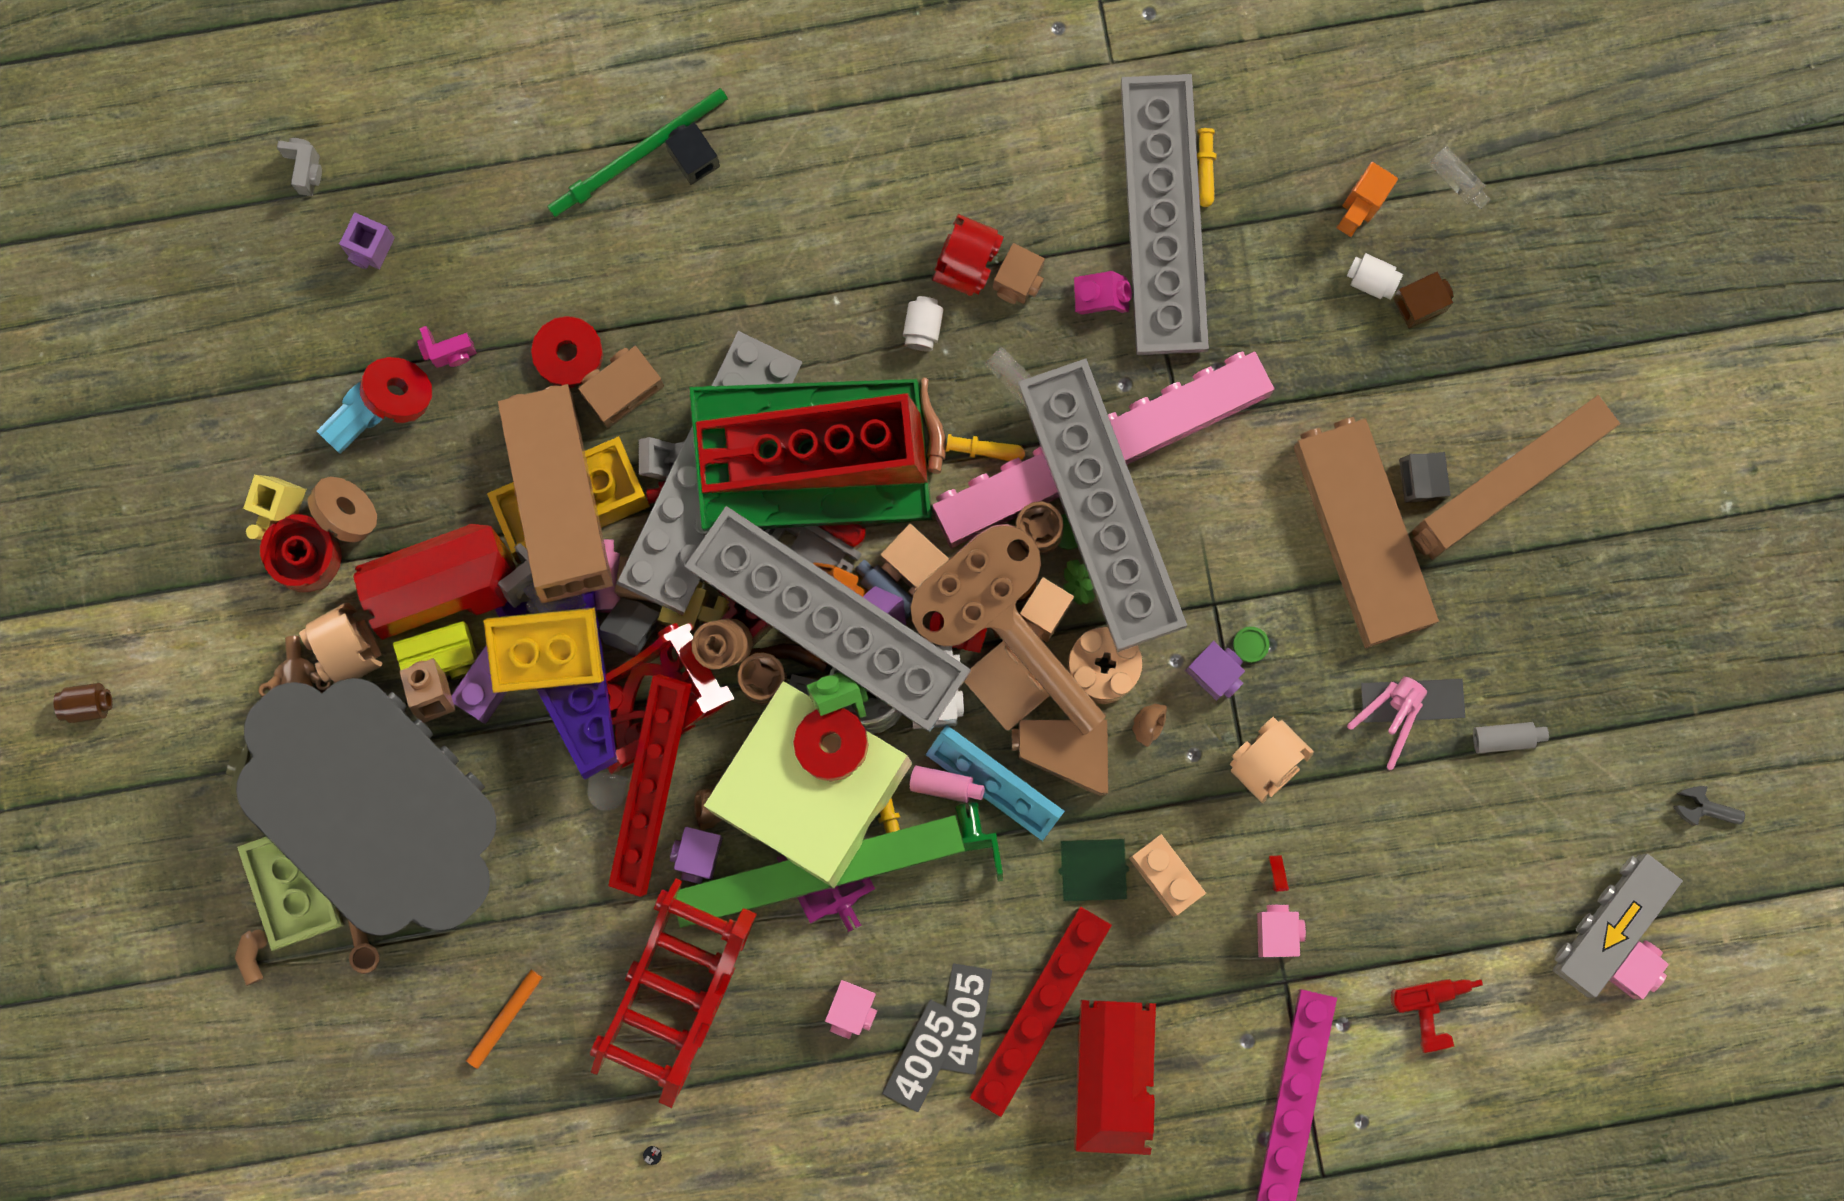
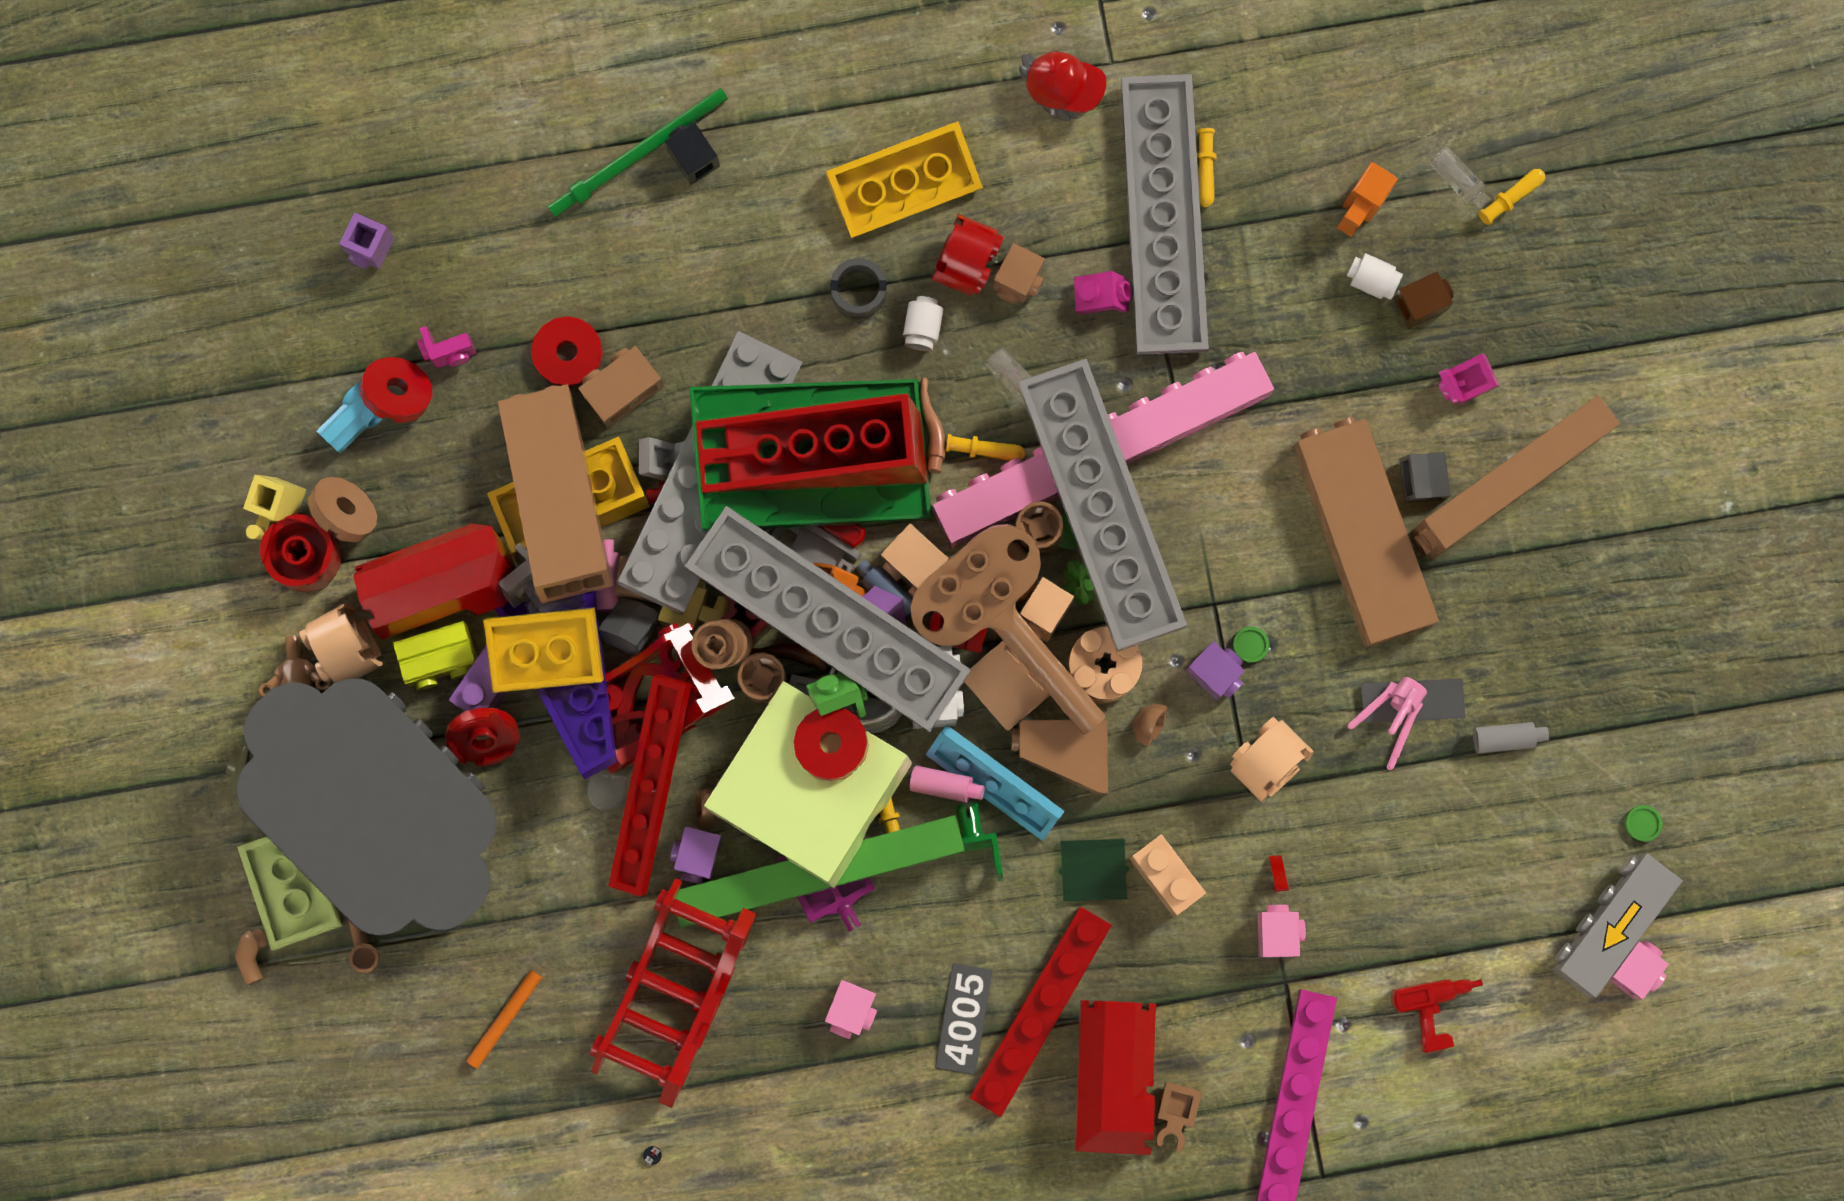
(82, 703): reddish brown brick -> none
(307, 170): light grey bracket -> none
(427, 690): medium nougat brick -> none
(478, 722): none -> red tile
(864, 311): none -> dark grey piece
(903, 179): none -> yellow slope
(924, 1055): dark grey sticker -> none
(1063, 83): none -> red hair
(1178, 1108): none -> medium nougat plate
(1468, 380): none -> dark pink bracket
(1505, 200): none -> yellow piece
(1643, 823): none -> bright green piece
(1707, 808): dark grey bar -> none

